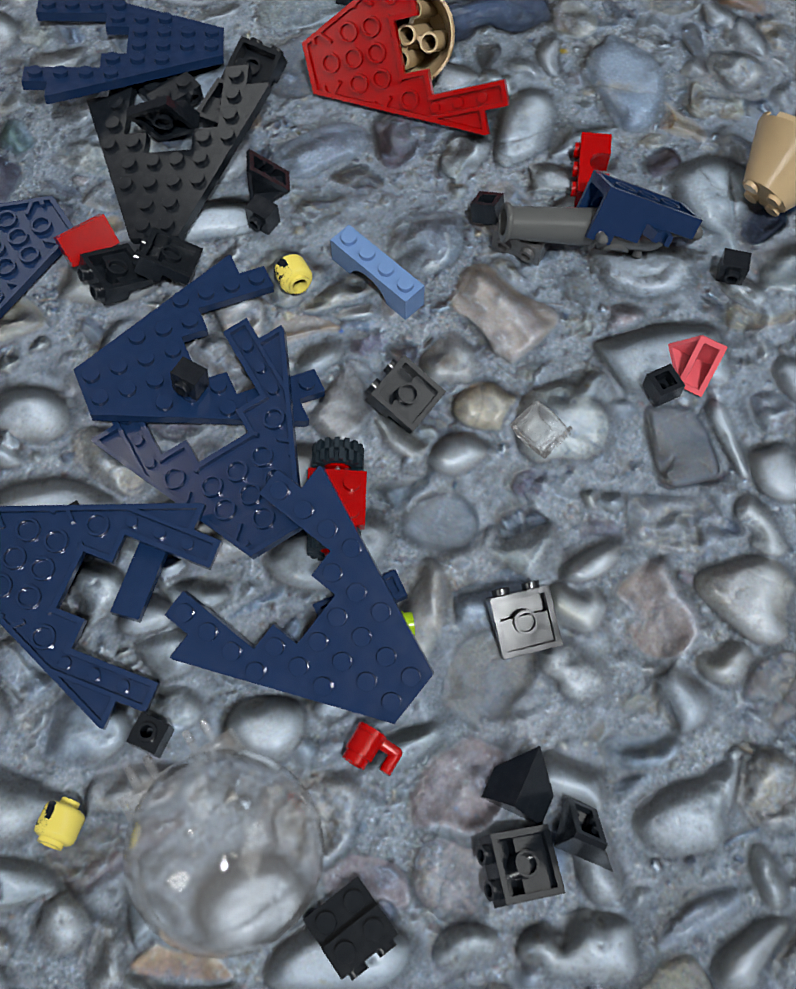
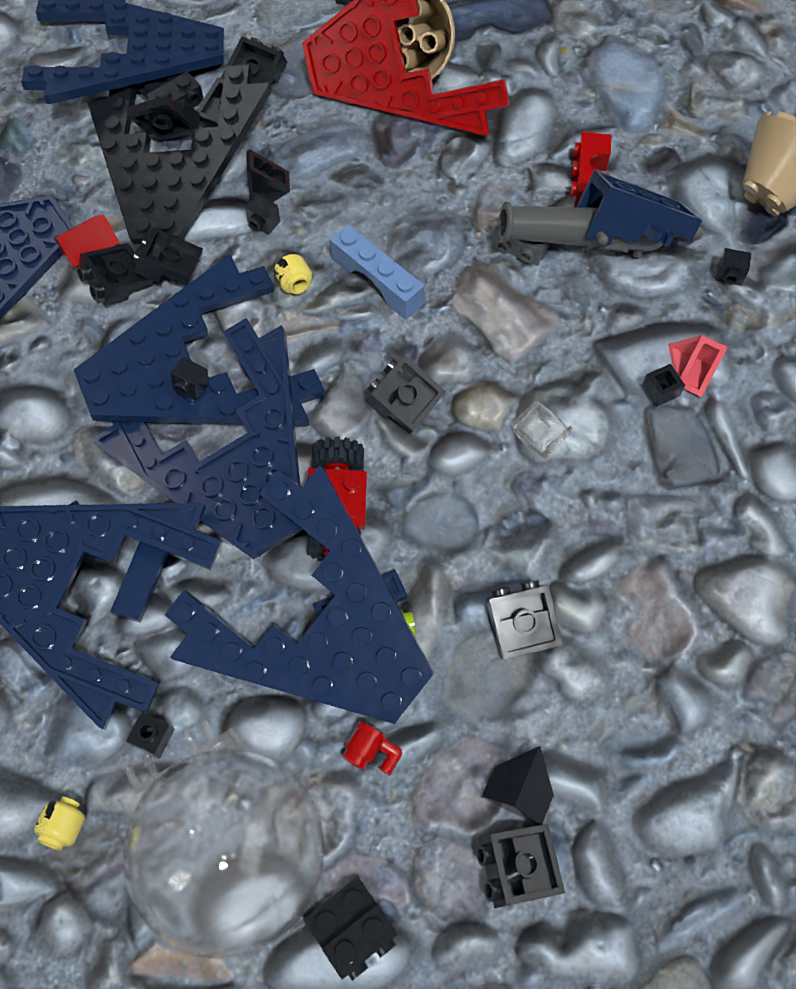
(486, 207): black plate -> none
(582, 833): black slope -> none

